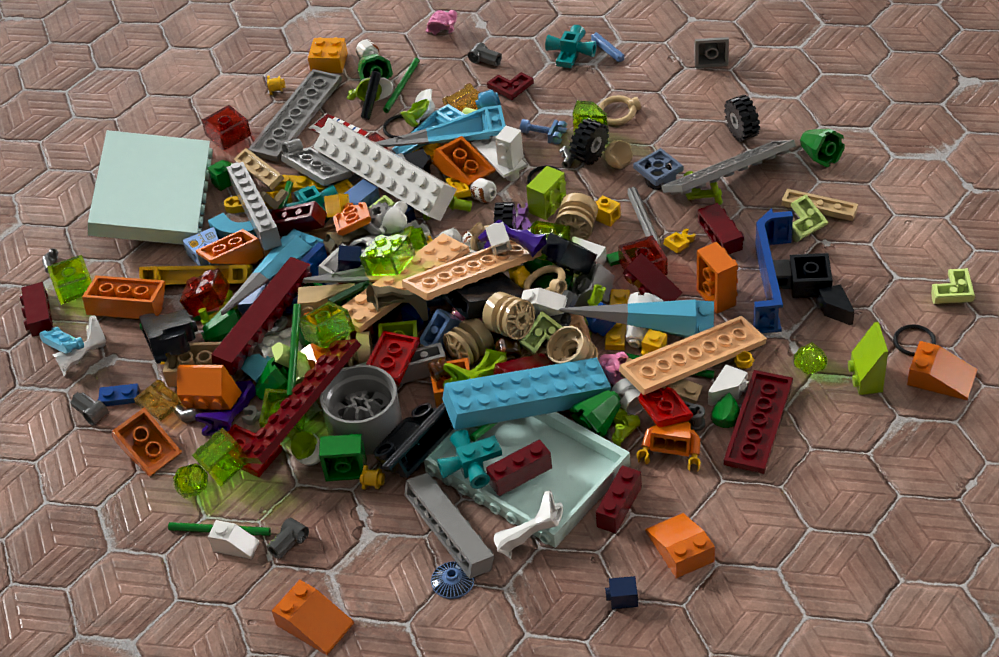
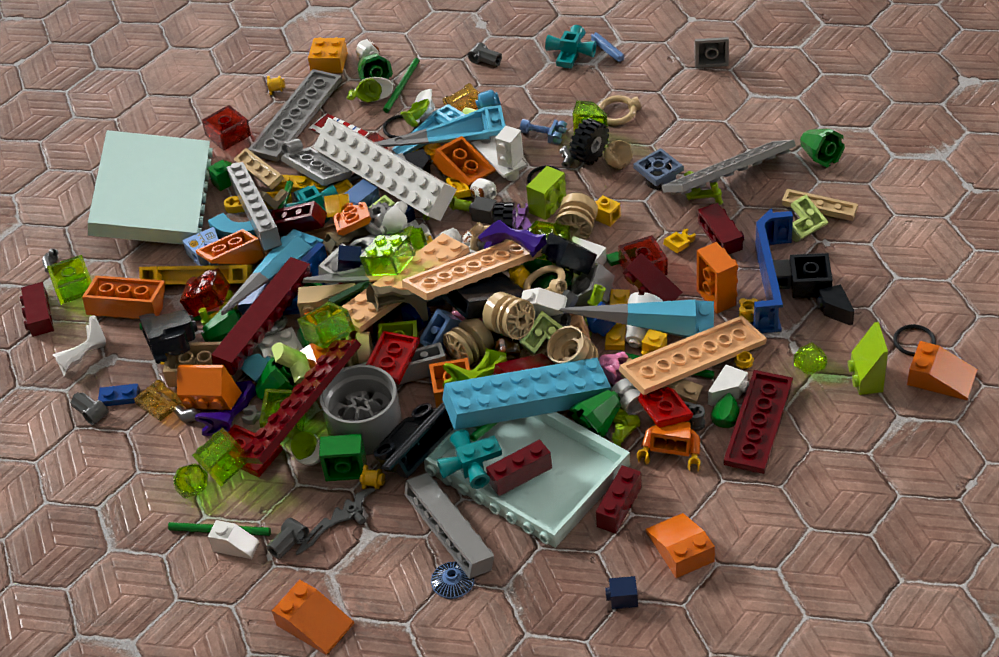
(61, 340): medium azure plate -> none
(145, 442): orange slope -> none
(293, 348): green piece -> none
(350, 511): none -> dark grey piece
(370, 95): black axle -> none
(437, 370): reddish brown wheel -> none
(442, 21): bright pink hair -> none
(482, 210): none -> dark grey brick
(498, 238): white brick -> none
(512, 87): dark red plate -> none
(547, 517): white animal -> none
(642, 213): light grey axle -> none
(742, 117): black wheel -> none
(747, 308): none -> yellow brick
(957, 291): yellowish green brick -> none

